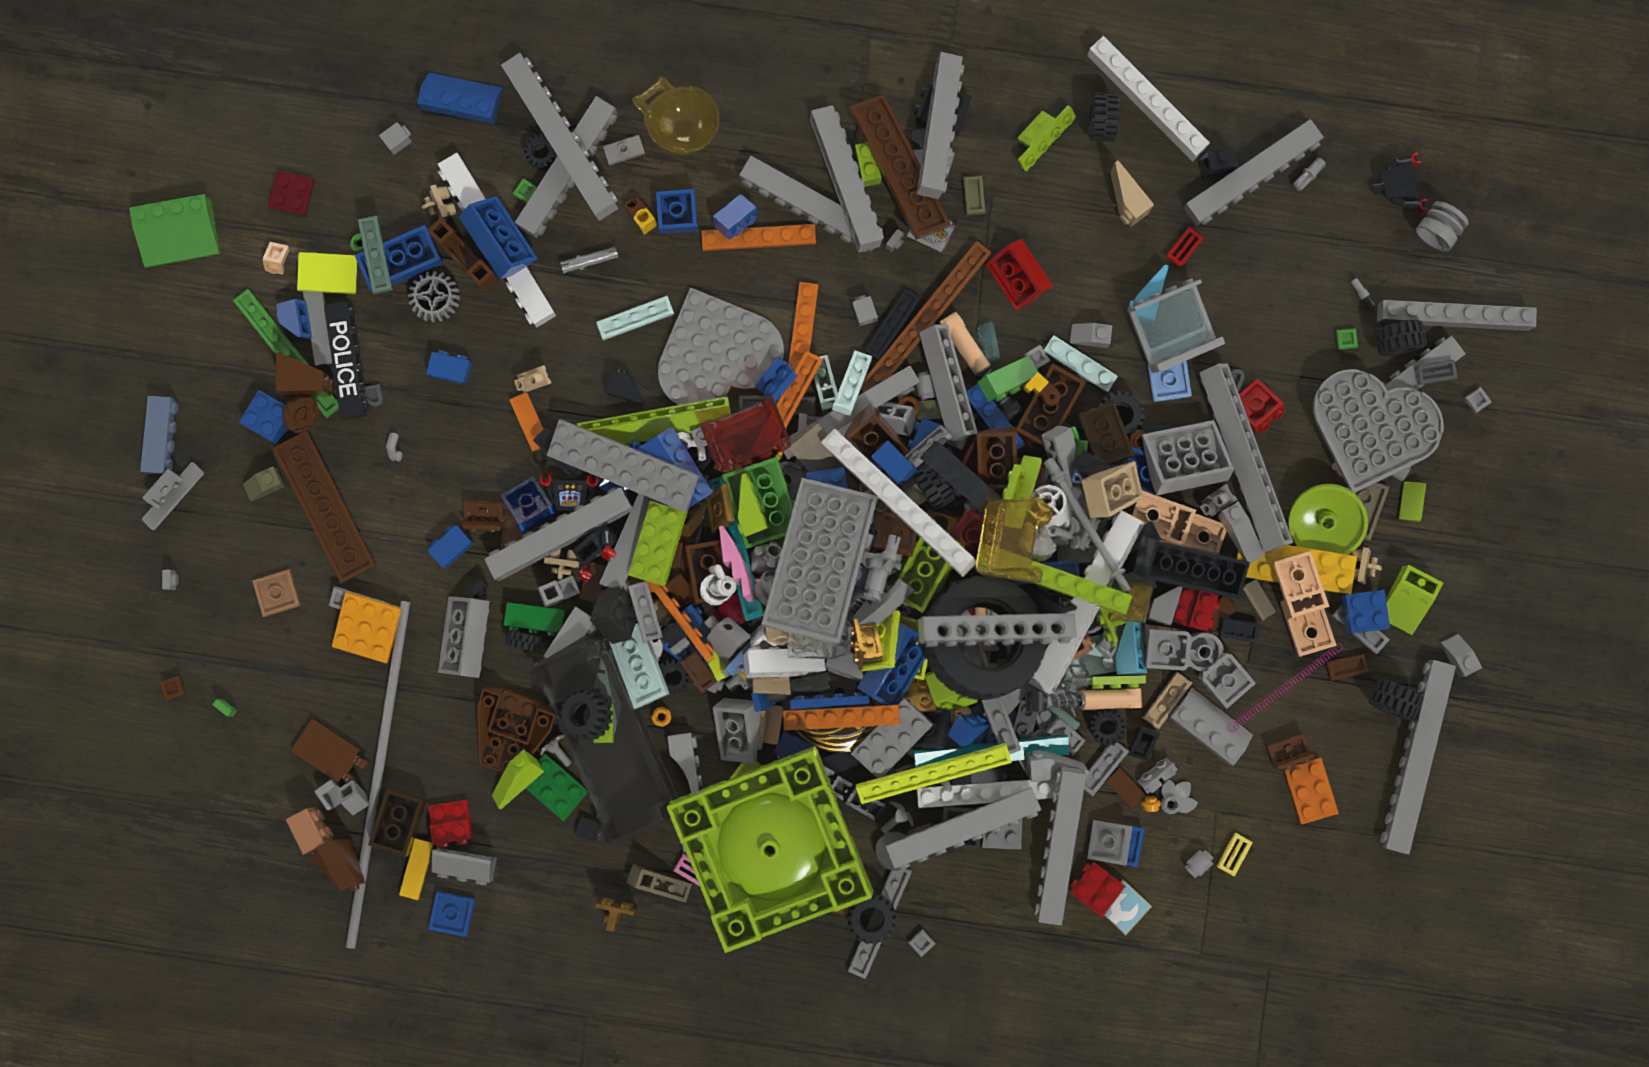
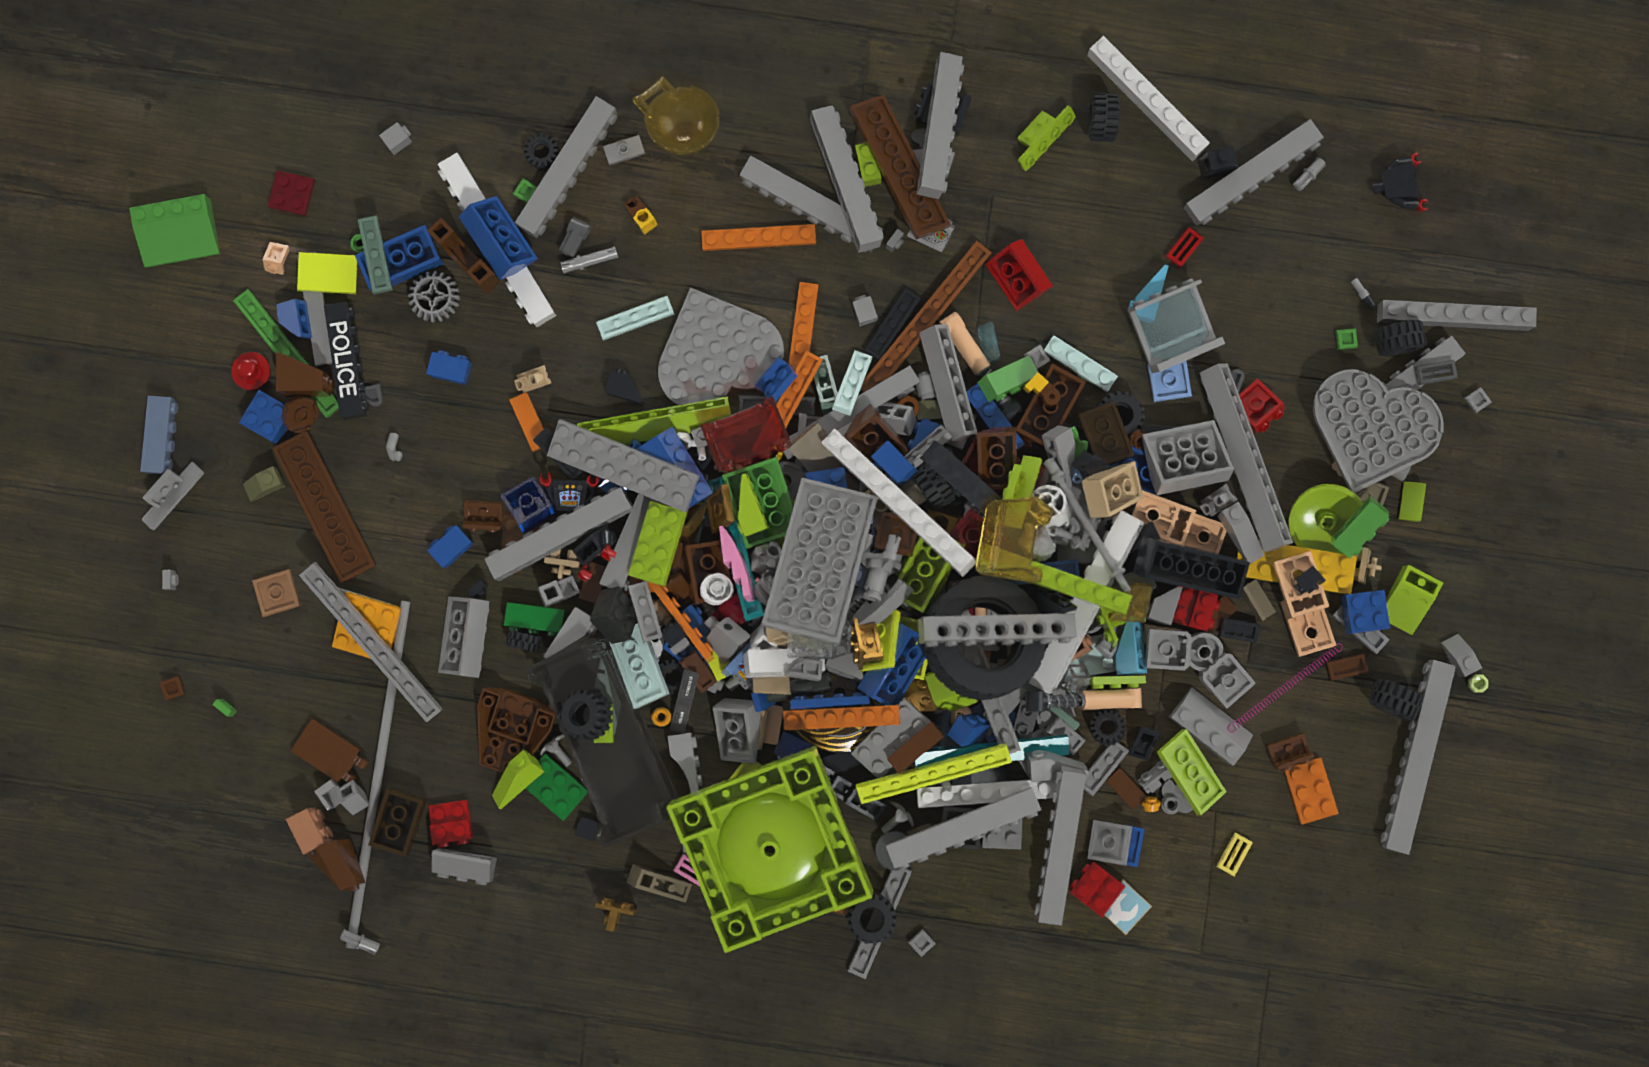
(251, 371): none -> red plate
(360, 941): none -> light grey axle
(370, 642): none -> light grey plate
(416, 869): yellow tile -> none
(437, 196): tan hips -> none
(451, 913): blue tile -> none
(460, 98): blue slope -> none
(559, 136): light grey brick -> none
(576, 233): none -> dark grey piece
(677, 211): blue brick -> none
(684, 701): none -> flat silver sticker
(722, 579): white plate -> none
(735, 217): brick -> none
(806, 669): none -> light grey tile
(915, 747): none -> reddish brown tile
(974, 195): olive tile -> none
(1091, 334): light grey slope -> none
(1130, 198): tan slope -> none
(1167, 700): tan tile -> none
(1191, 772): none -> lime plate
(1199, 863): light grey brick -> none
(1307, 581): none -> black brick
(1360, 527): none -> bright green brick
(1442, 226): light grey wheel -> none
(1478, 683): none -> yellowish green tile

